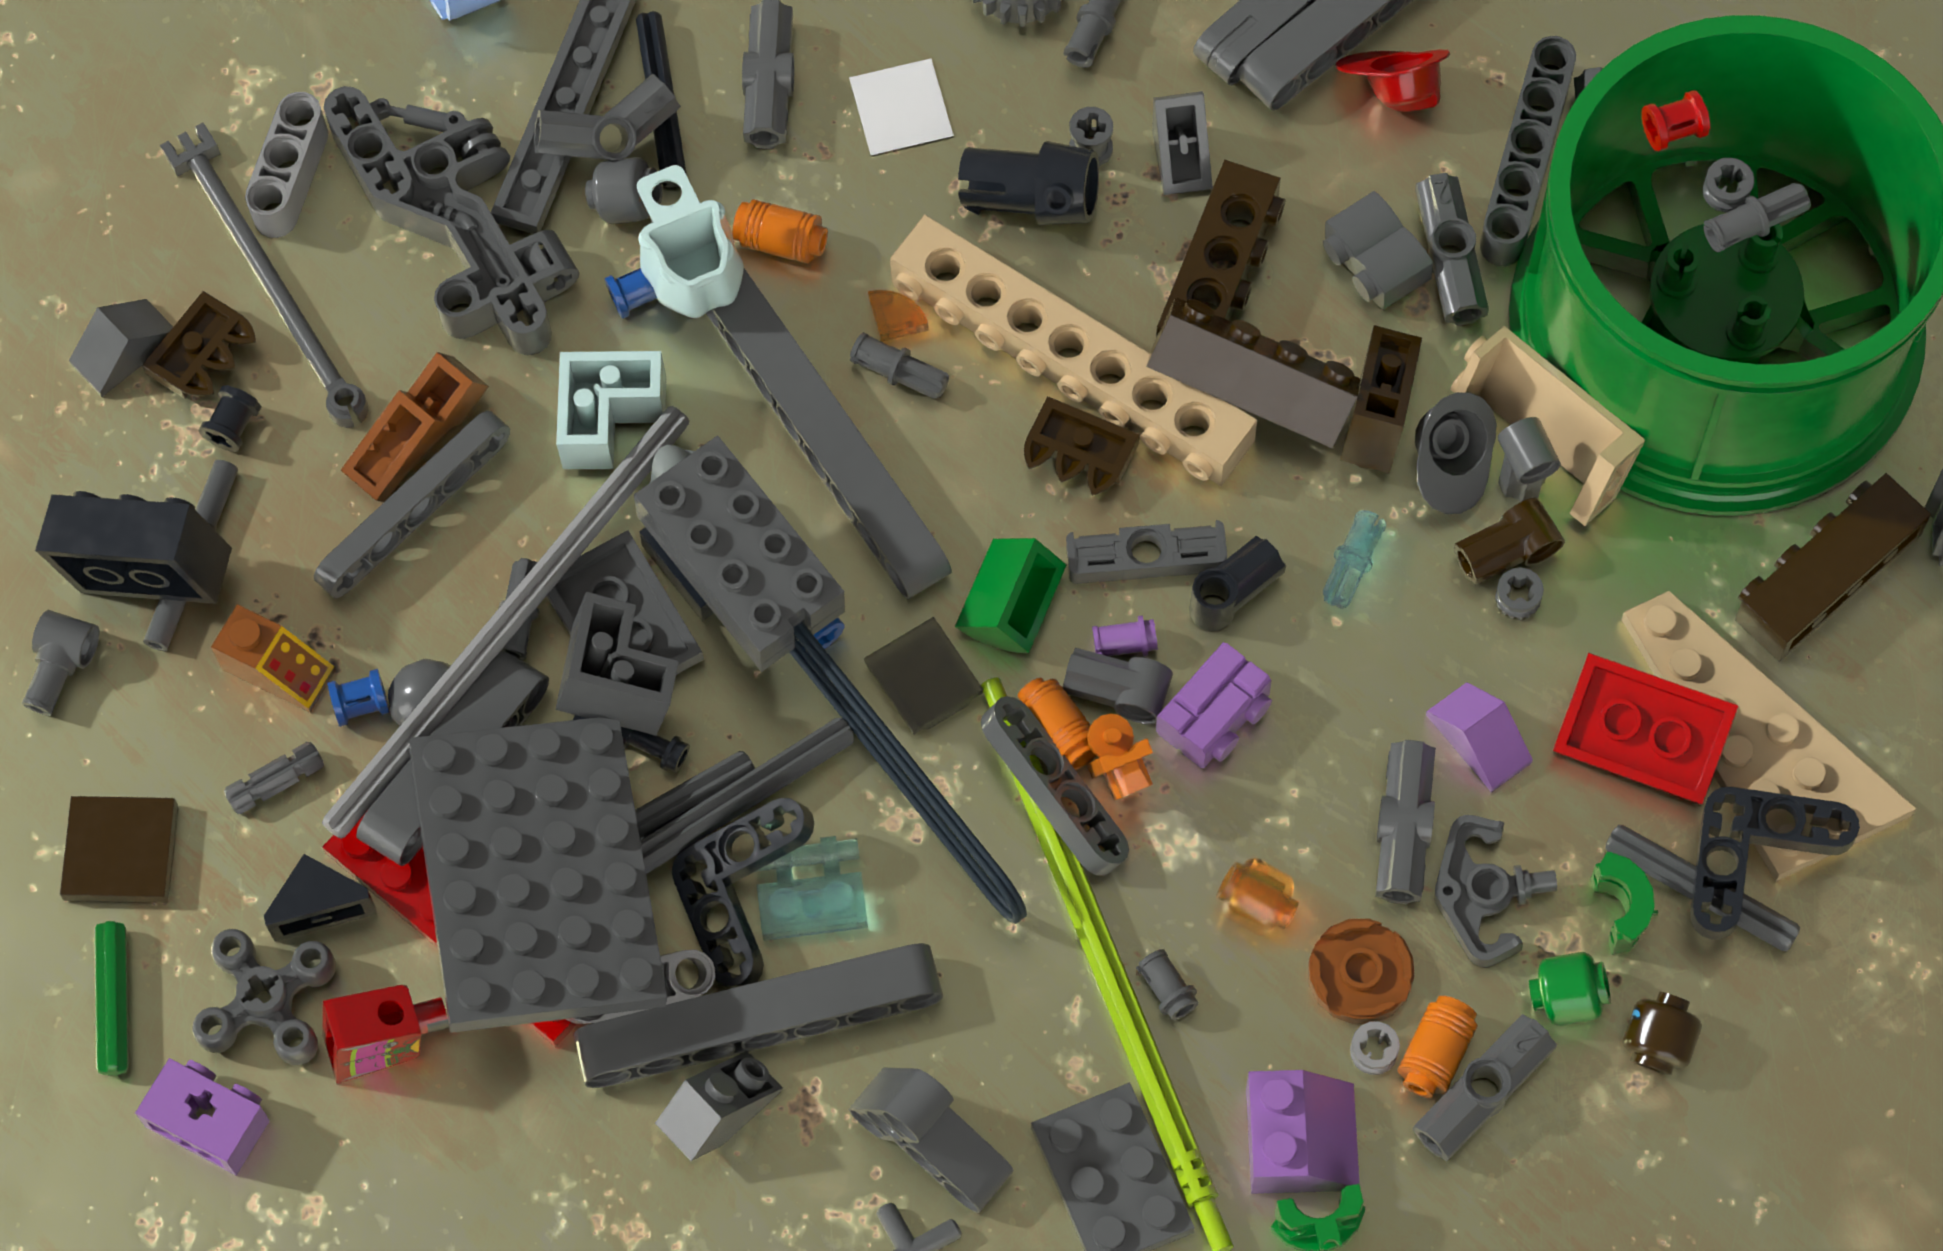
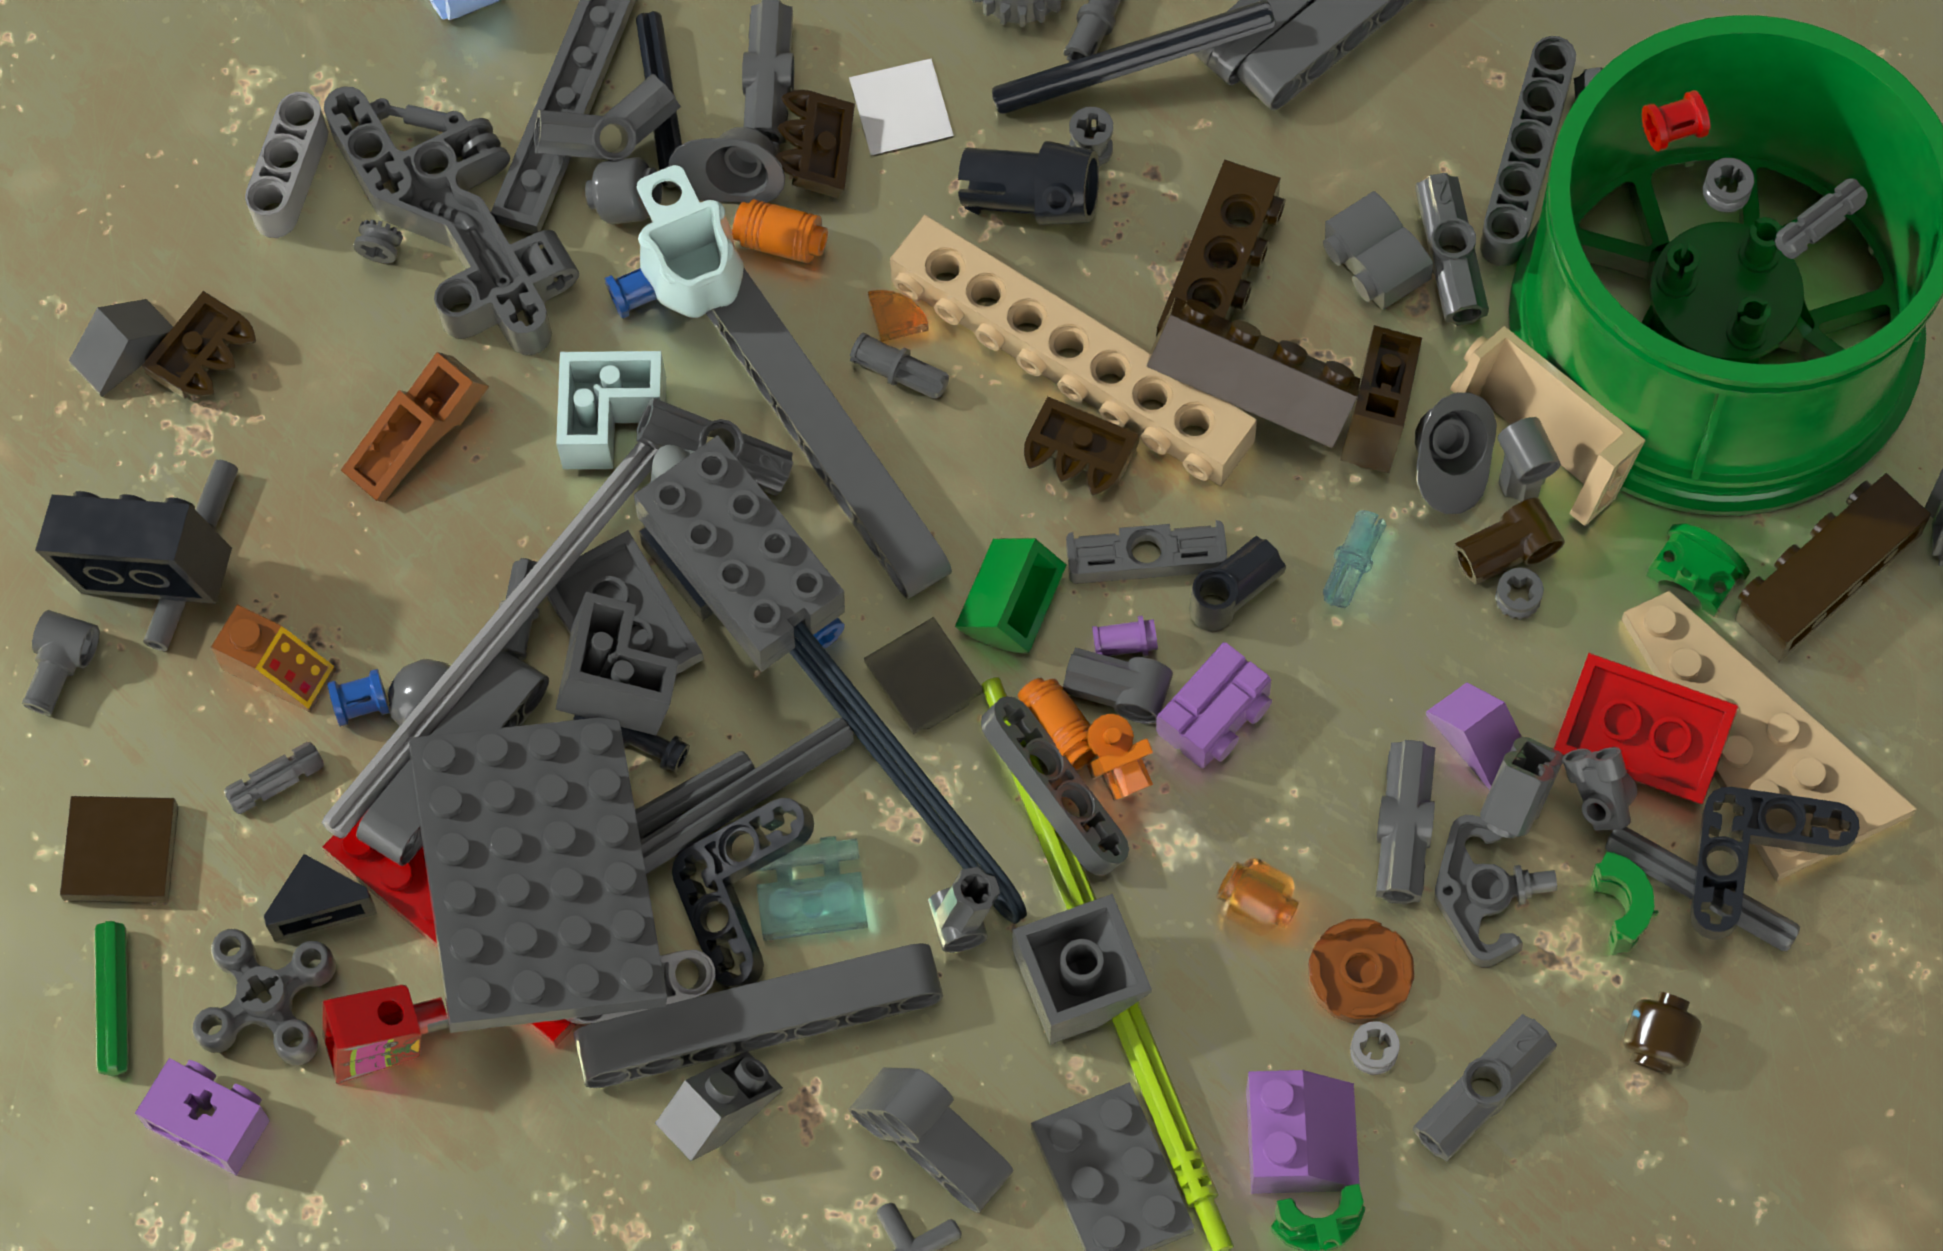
(197, 159): dark grey hinge -> none
(230, 418): black bush -> none
(377, 241): none -> dark grey bush
(411, 504): dark grey beam -> none
(670, 425): none -> dark grey piece
(732, 167): none -> dark grey piece
(820, 141): none -> dark brown plate
(962, 909): none -> dark grey piece
(1079, 967): none -> dark grey slope
(1133, 57): none -> black axle
(1167, 984): dark grey pin -> none
(1182, 142): dark grey slope -> none
(1398, 77): red piece -> none
(1438, 1047): orange head -> none
(1520, 788): none -> dark grey brick
(1570, 988): green head -> none
(1602, 785): none -> dark grey plate
(1699, 565): none -> green piece
(1756, 216): dark grey axle -> none
(1821, 218): none -> dark grey axle

